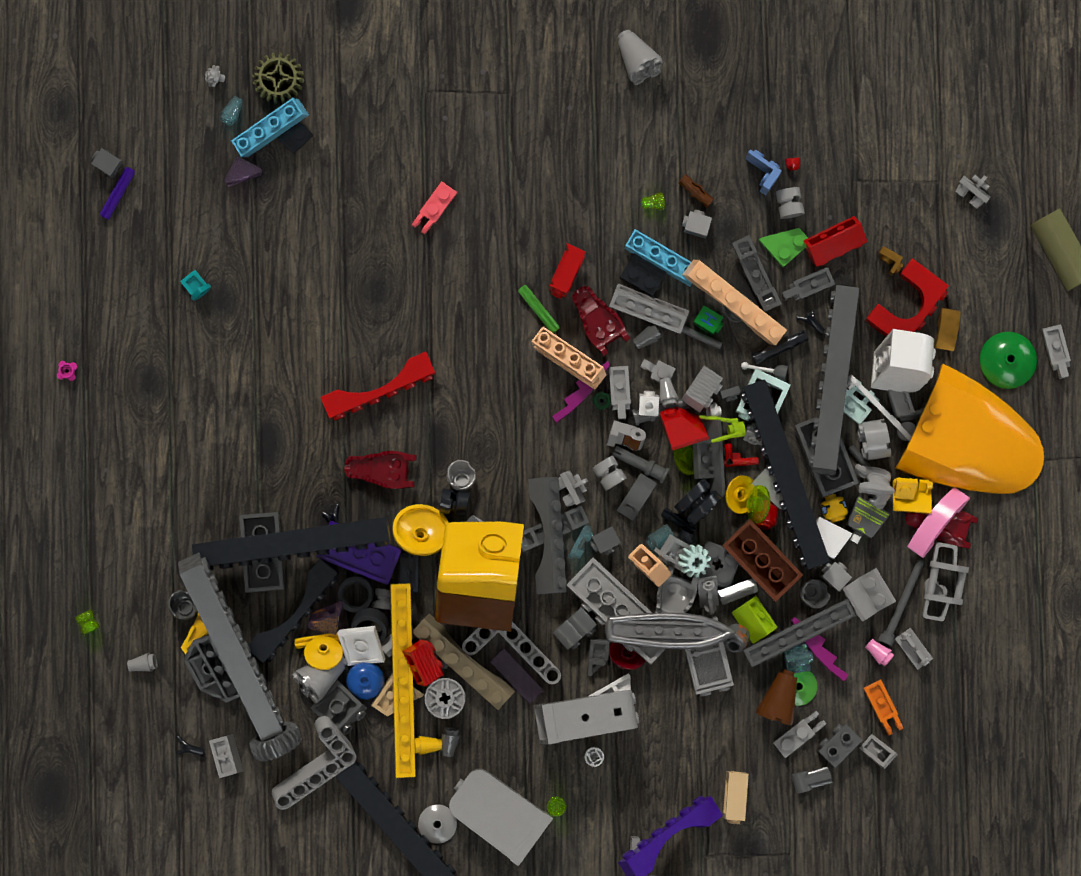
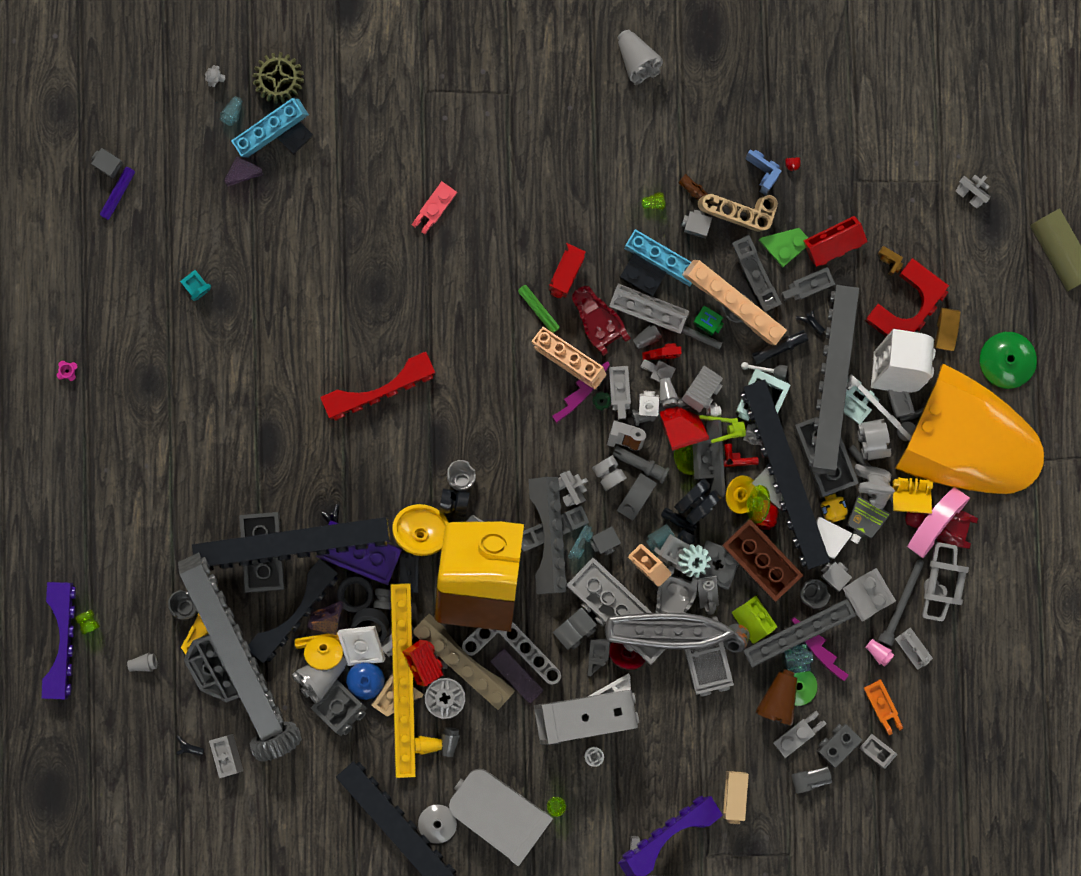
(56, 681): none -> dark purple arch
(318, 771): light grey beam -> none
(384, 469): dark red animal -> none
(668, 352): none -> red wing
(730, 394): dark grey plate -> none
(735, 210): none -> tan beam
(738, 591): light grey tile -> none
(790, 202): light grey wheel -> none
(905, 488): yellow plate -> none
(1057, 350): light grey hinge -> none

